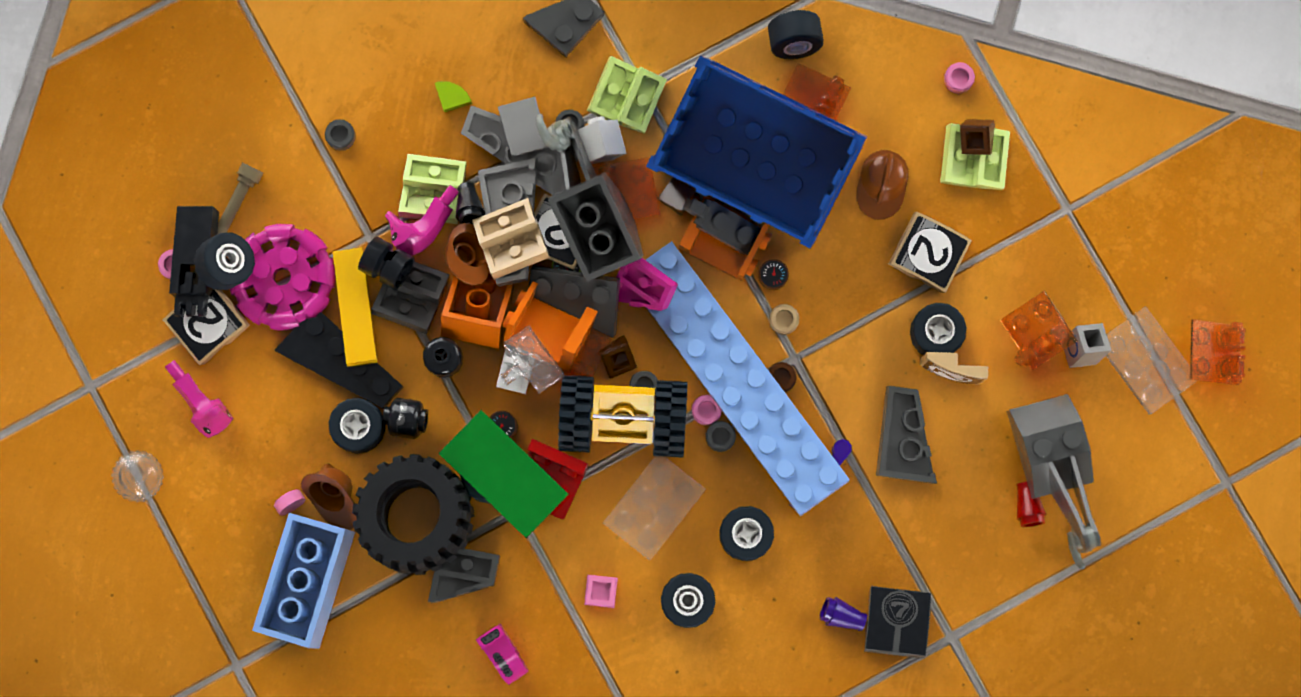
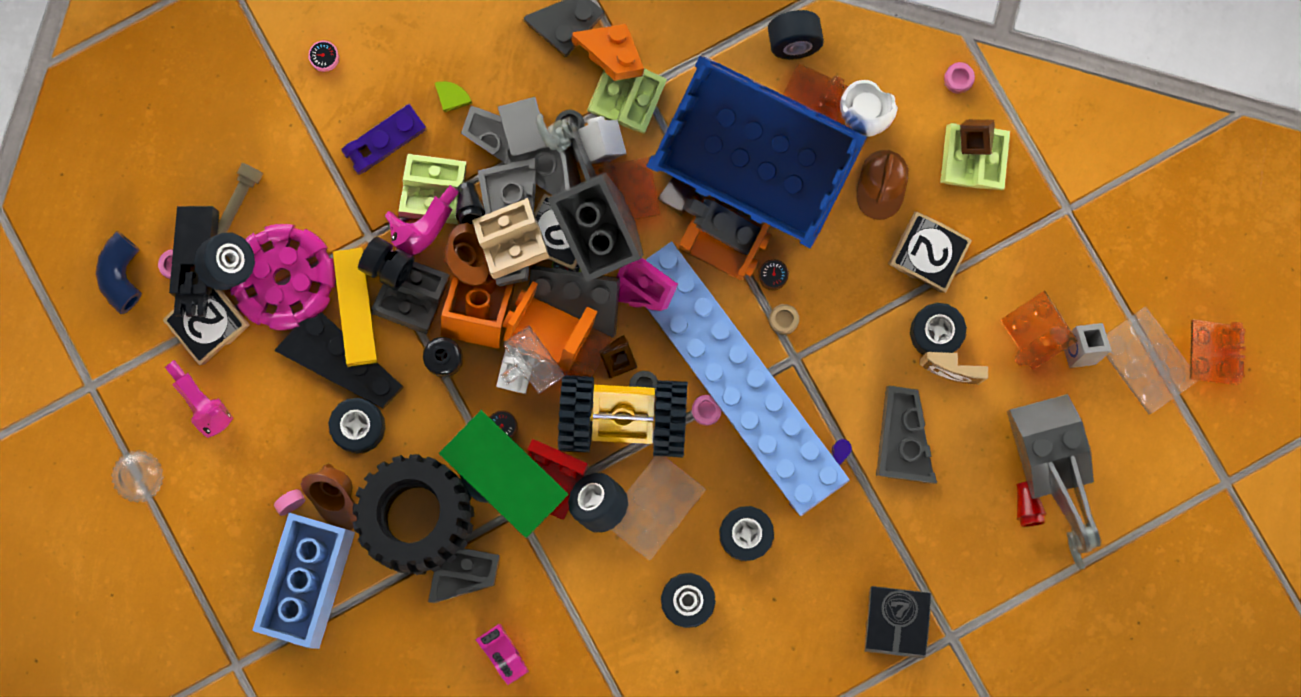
(112, 273): none -> dark blue cylinder
(323, 56): none -> black tile
(340, 134): dark grey tile -> none
(384, 139): none -> dark purple plate
(405, 418): black head -> none
(598, 502): none -> black wheel
(601, 591): bright pink tile -> none
(612, 50): none -> orange wing
(720, 436): dark grey tile -> none
(784, 375): reddish brown tile -> none
(840, 614): dark purple cone -> none
(867, 108): none -> white piece

